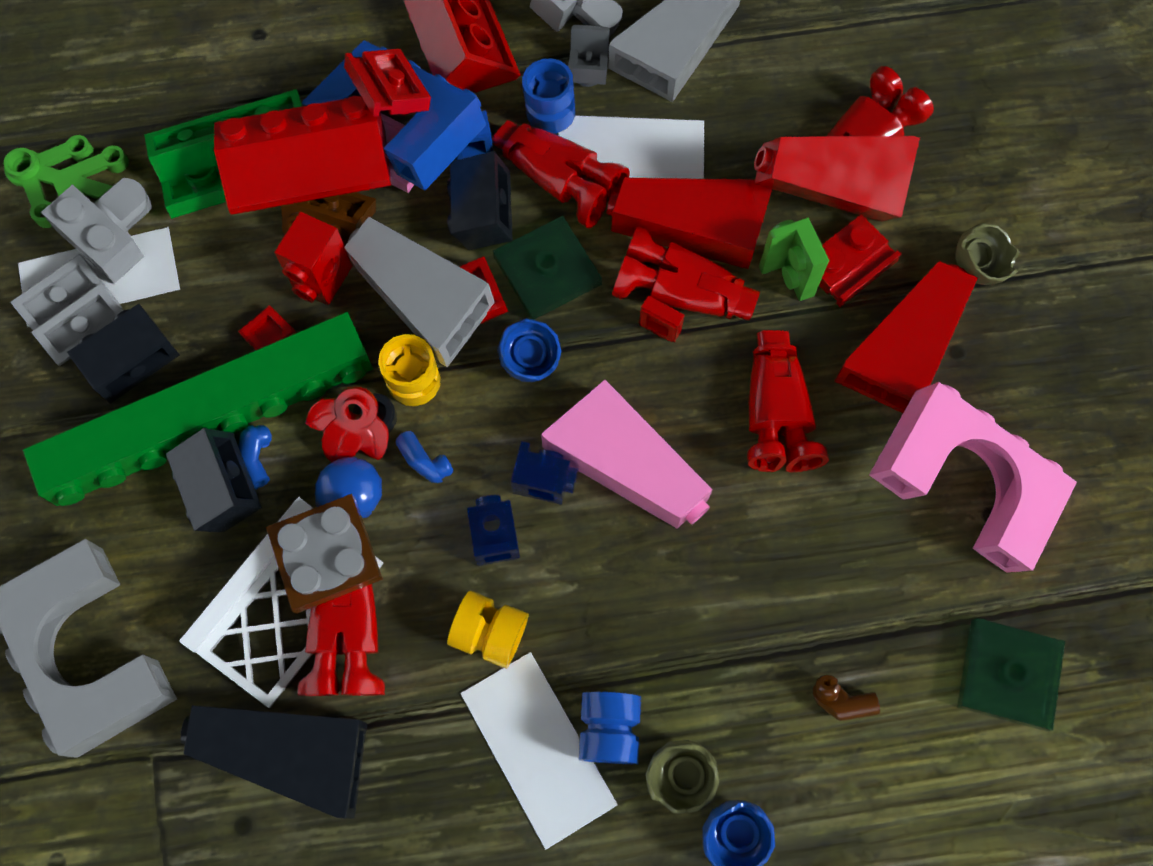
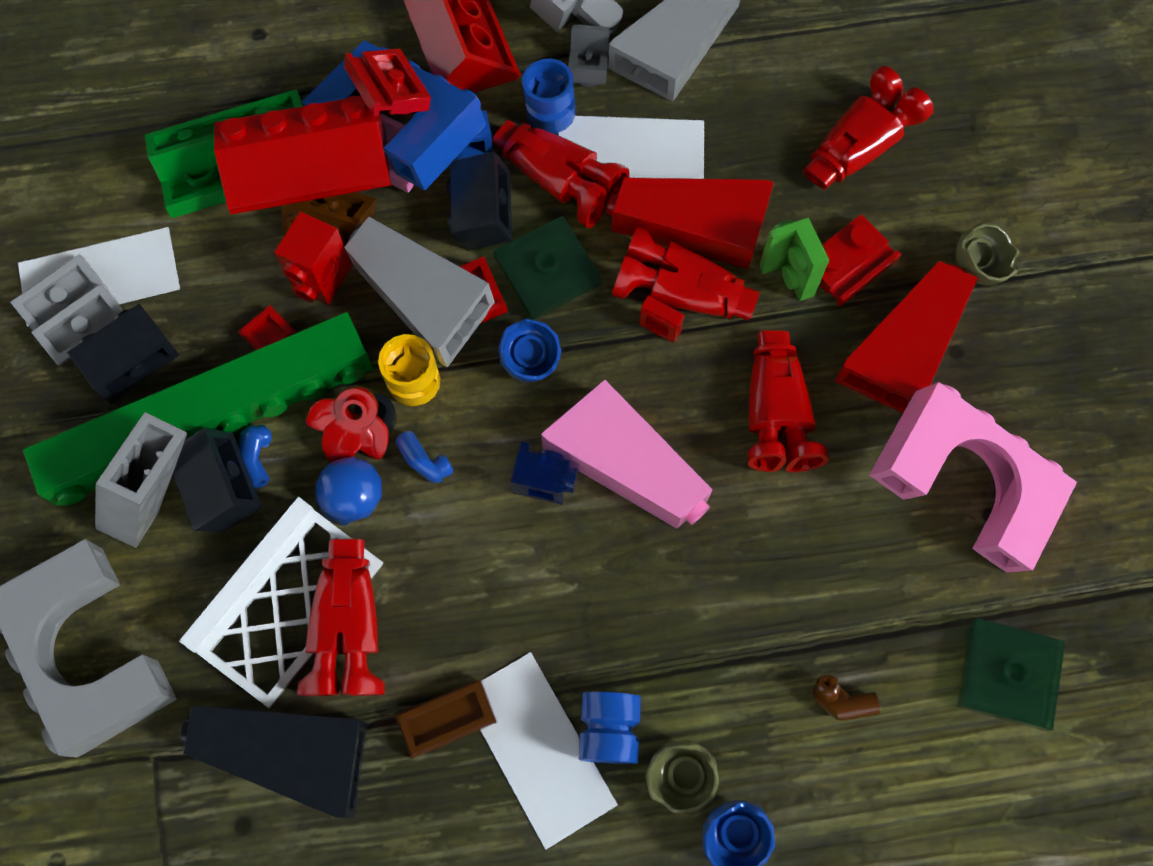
(40, 170): bright green plant -> none
(102, 227): light grey brick -> none
(137, 480): none -> light grey slope
(323, 553): light grey piece -> none
(446, 719): none -> reddish brown tile
(487, 629): yellow wheel -> none
(493, 545): clear blue brick -> none
(842, 171): red slope -> none

